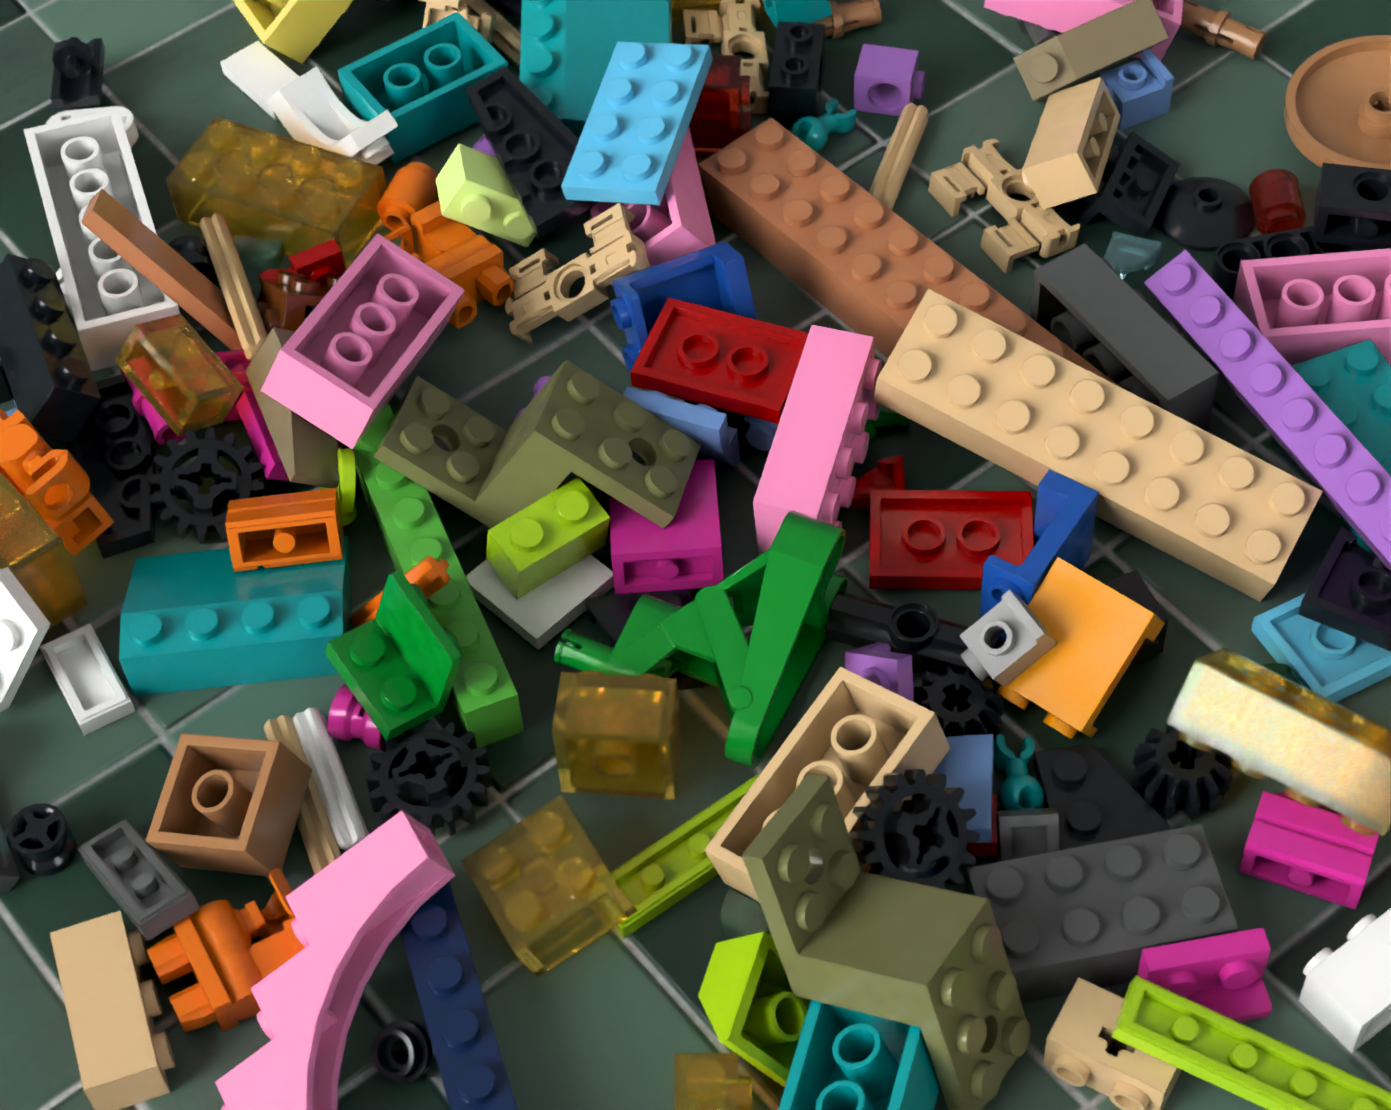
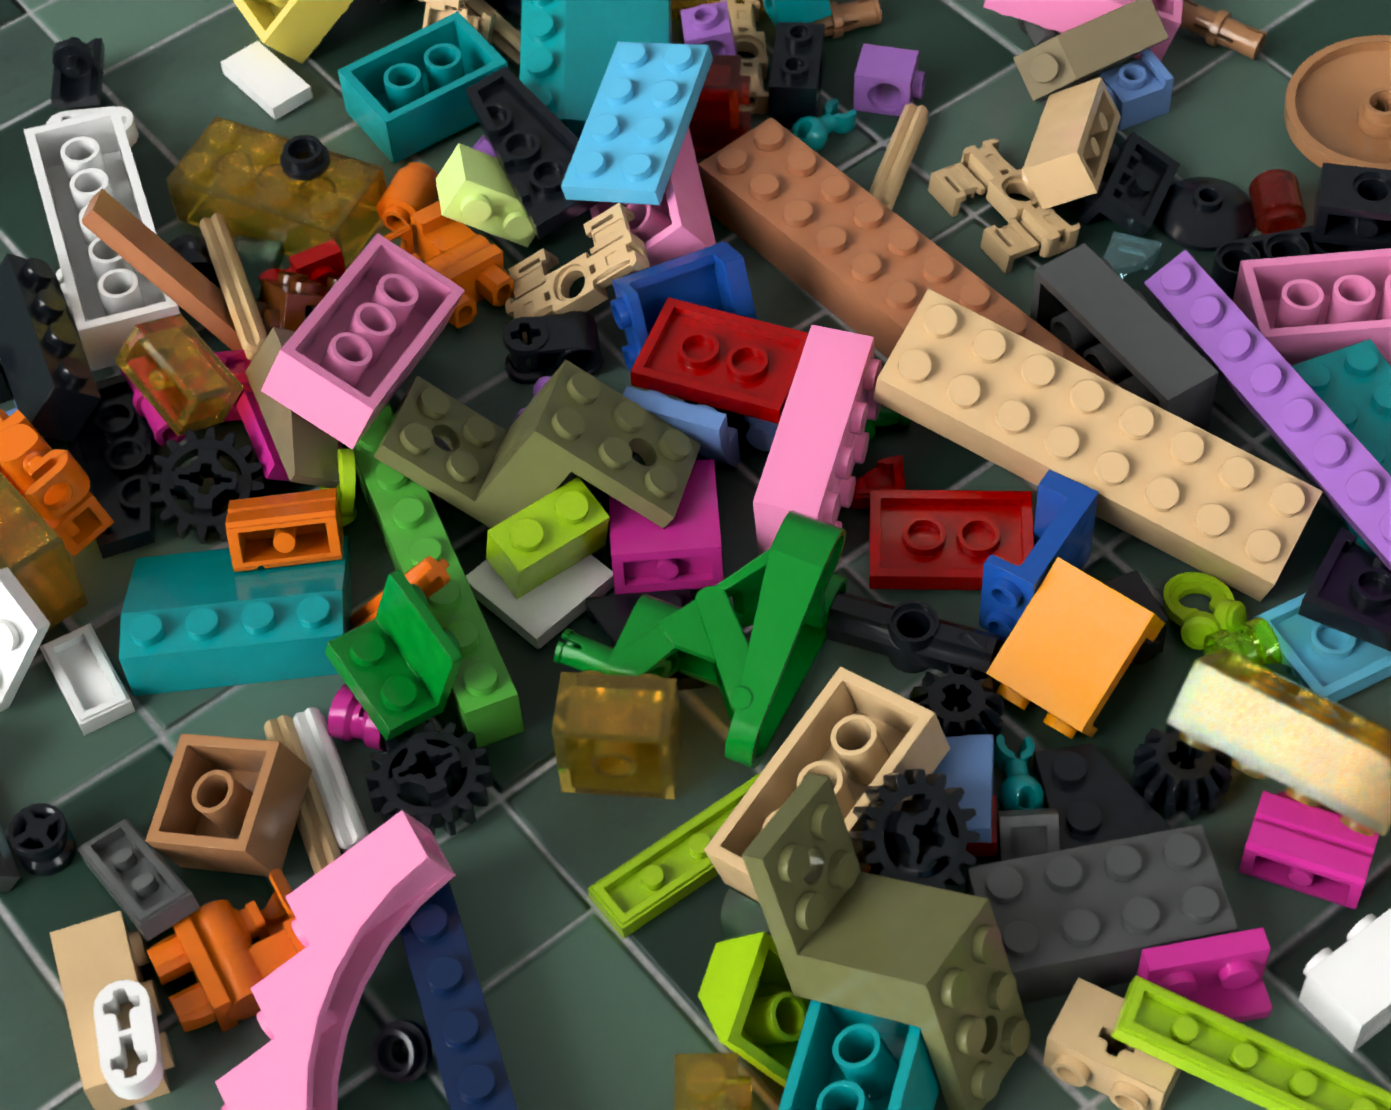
(114, 1041): none -> white beam
(304, 158): none -> black plate
(319, 119): white arch -> none
(548, 886): clear yellow brick -> none
(550, 343): none -> black piece
(710, 26): none -> medium lavender brick
(883, 667): medium lavender bracket -> none
(1024, 645): light grey brick -> none
(1197, 624): none -> lime piece
(1252, 640): none -> clear neon green wheel

